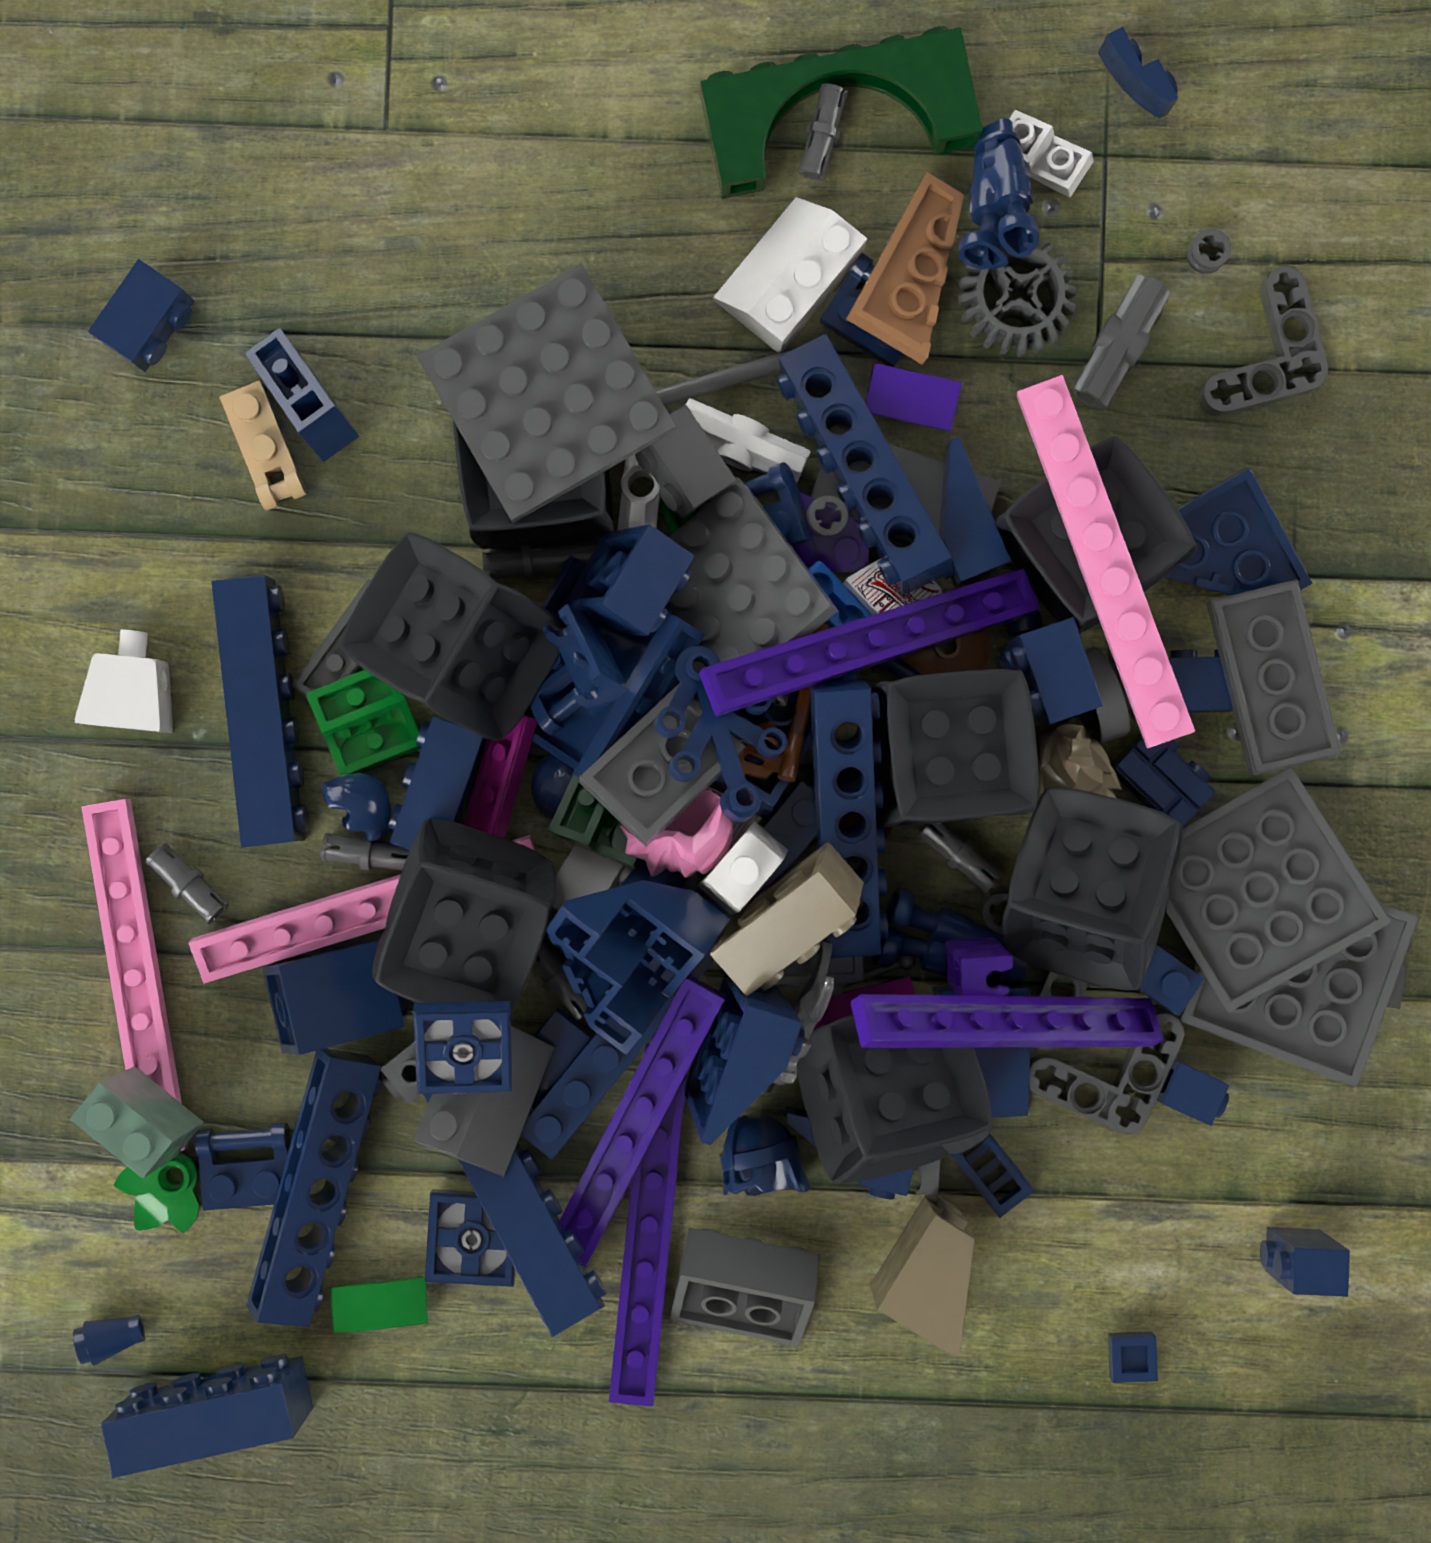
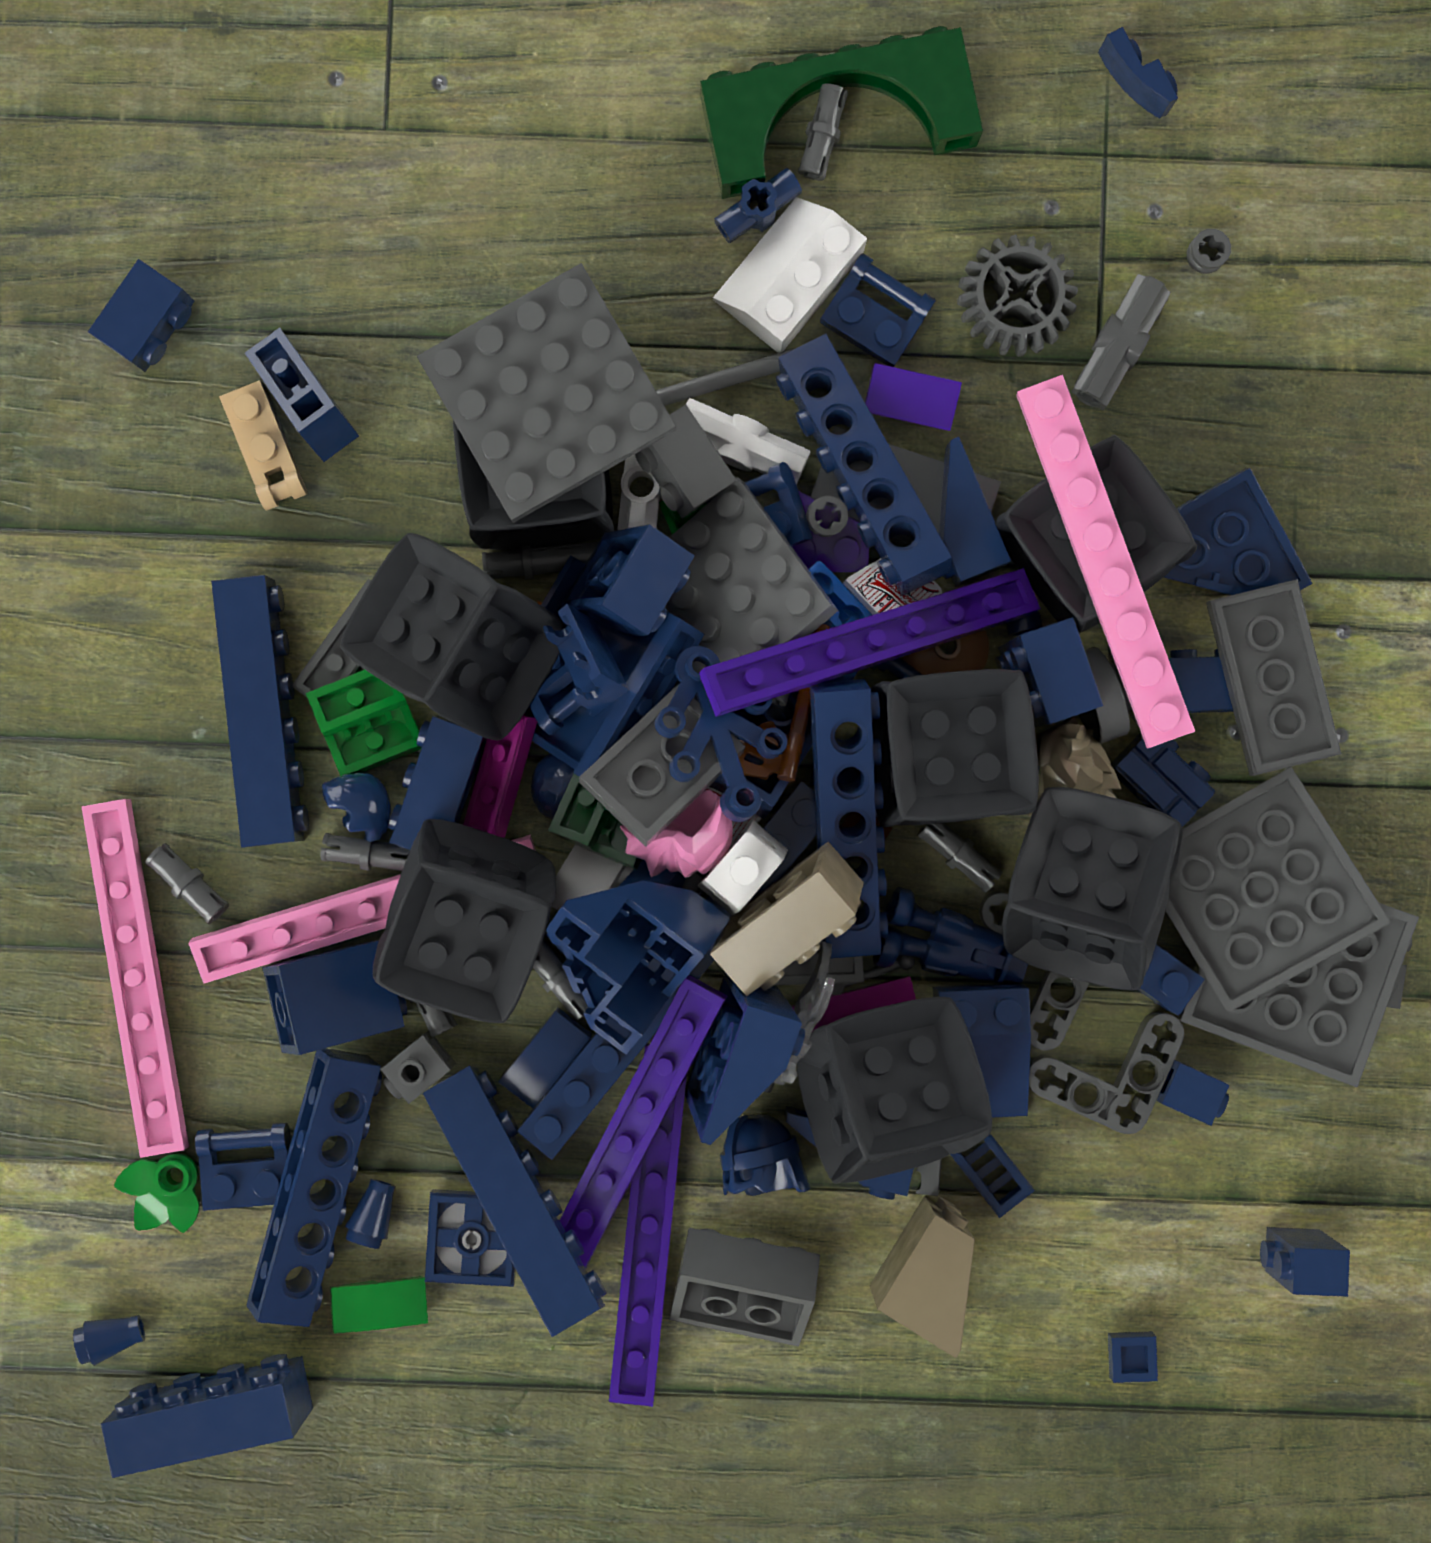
(127, 688): white torso -> none
(136, 1121): sand green brick -> none
(372, 1215): none -> dark blue cone
(463, 1047): dark blue piece -> none
(487, 1125): dark grey slope -> none
(774, 193): none -> dark blue axle
(907, 280): medium nougat wing -> none
(972, 962): dark purple hinge -> none
(999, 201): dark blue piece -> none
(1003, 1021): dark purple plate -> none
(1050, 157): white slope -> none
(1288, 353): dark grey beam -> none

